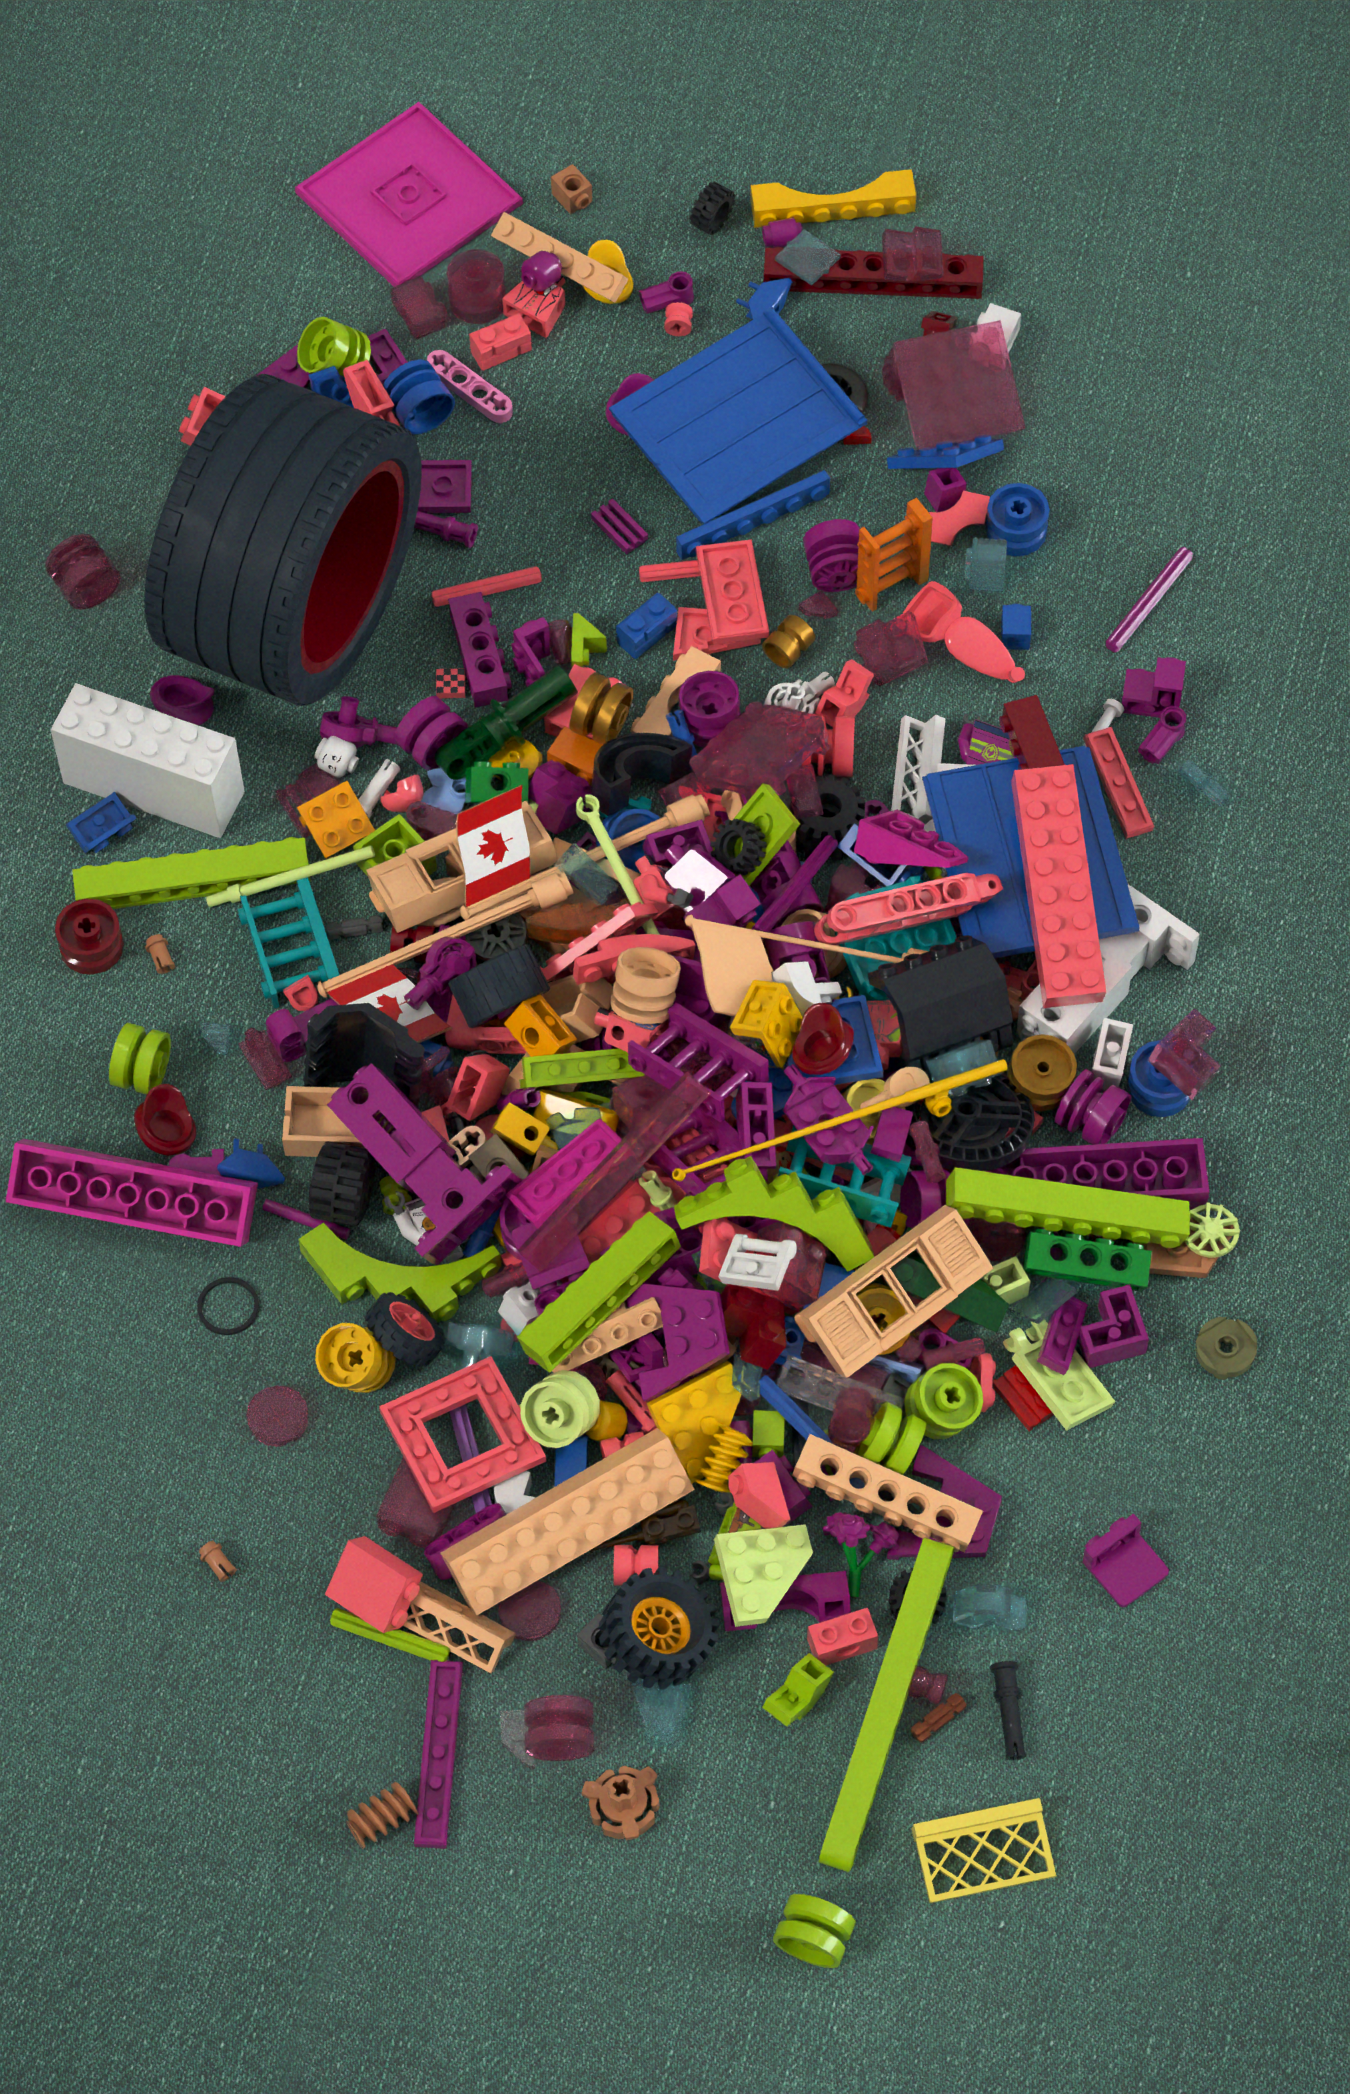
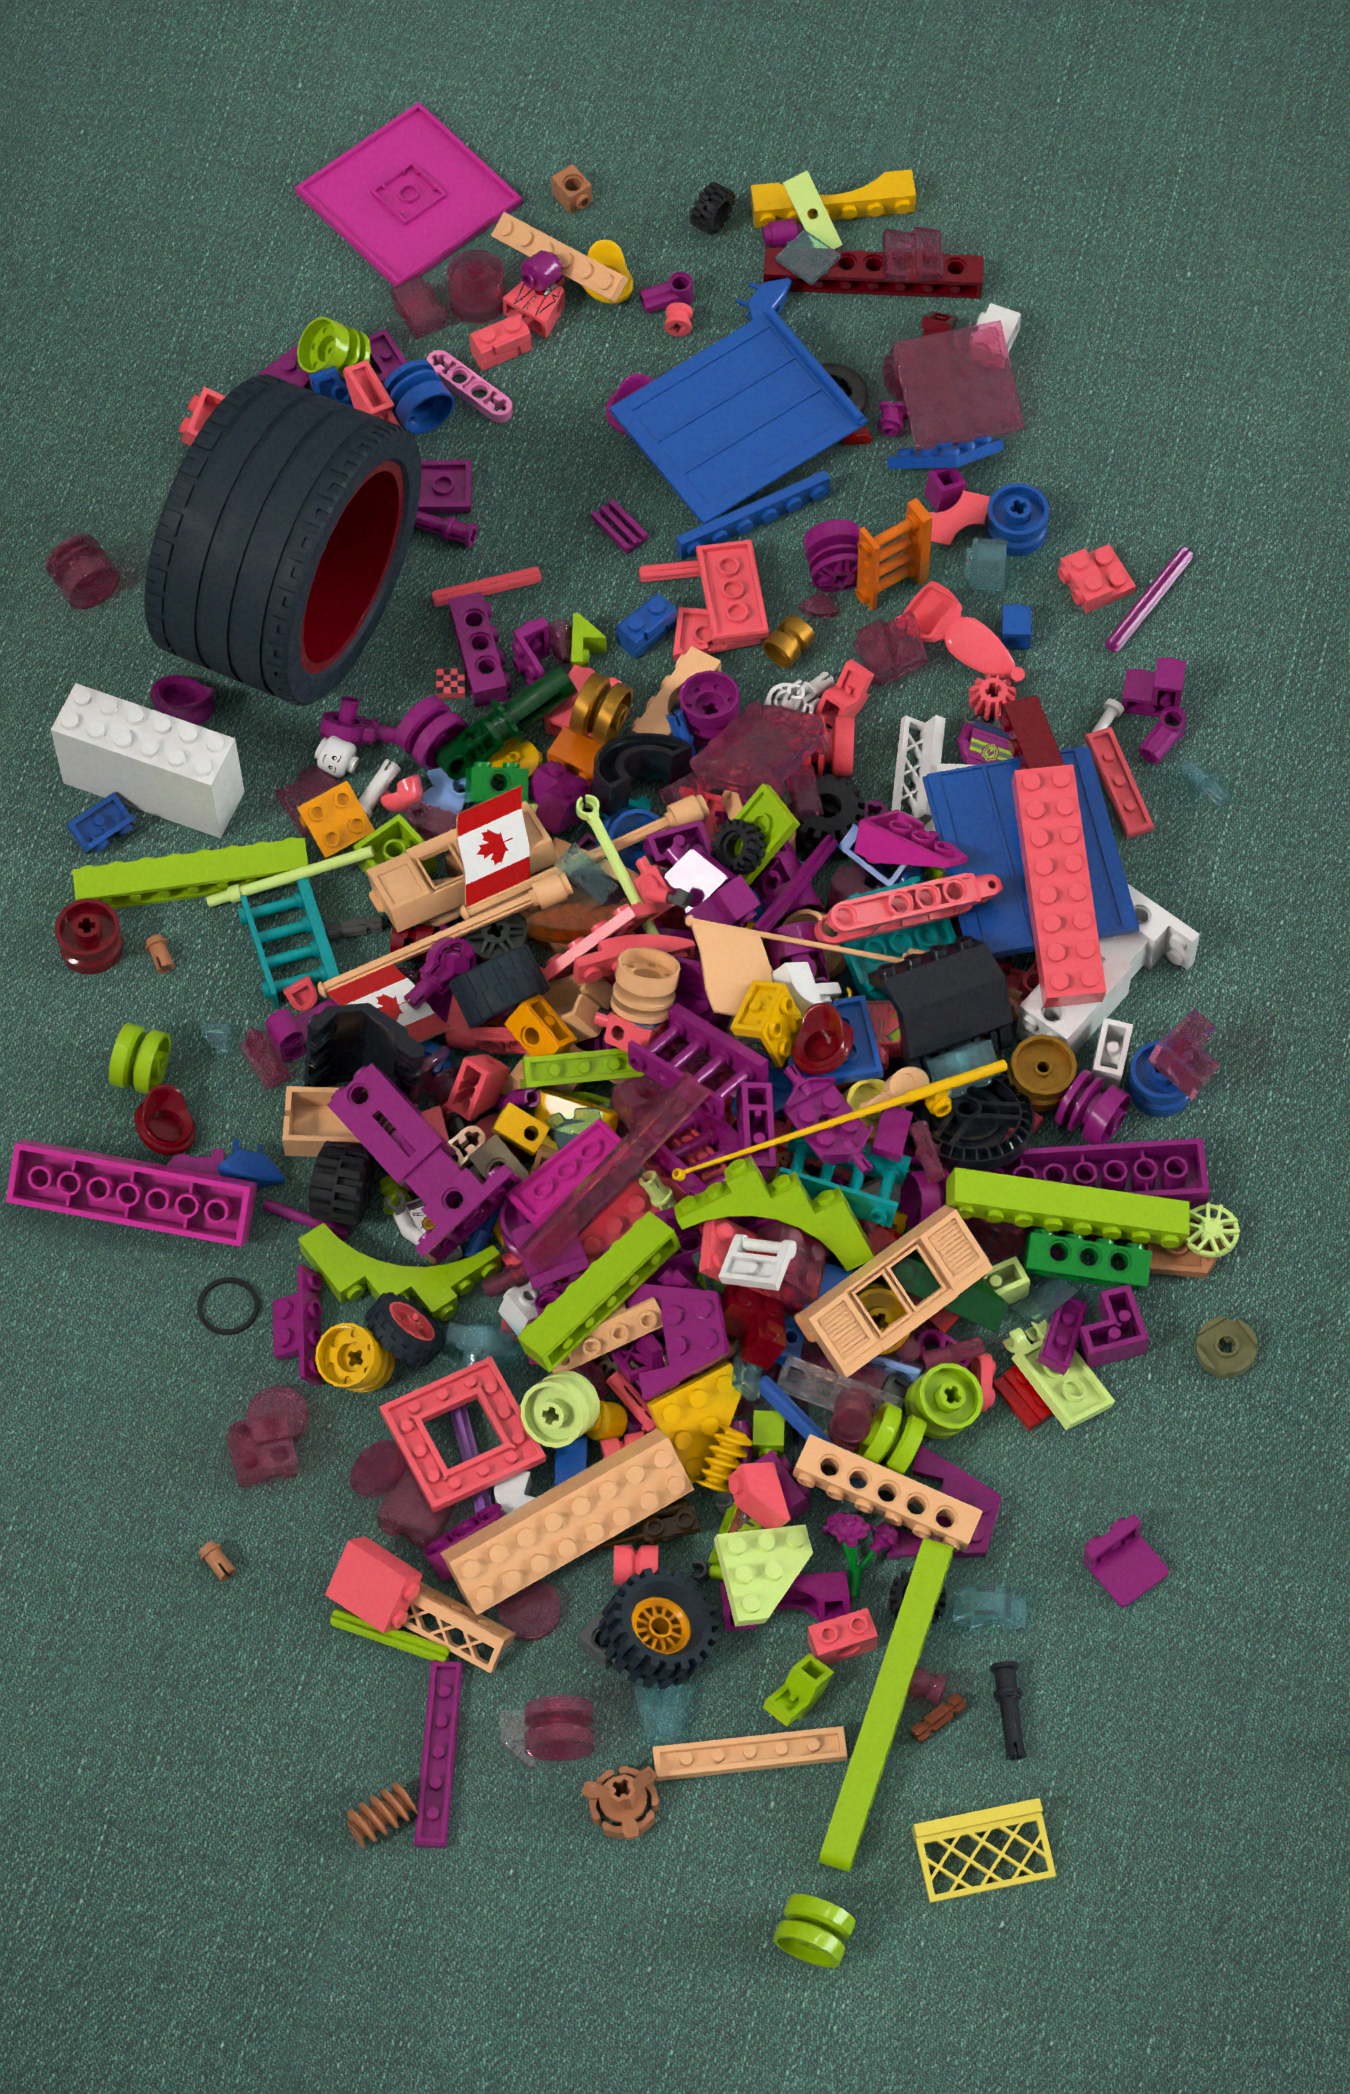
(261, 1449): none -> clear pink hips
(299, 1324): none -> magenta bracket
(376, 1469): none -> clear pink tile
(750, 1753): none -> light nougat plate
(805, 197): none -> yellowish green tile
(892, 418): none -> magenta brick
(989, 696): none -> coral gear
(1095, 577): none -> coral plate

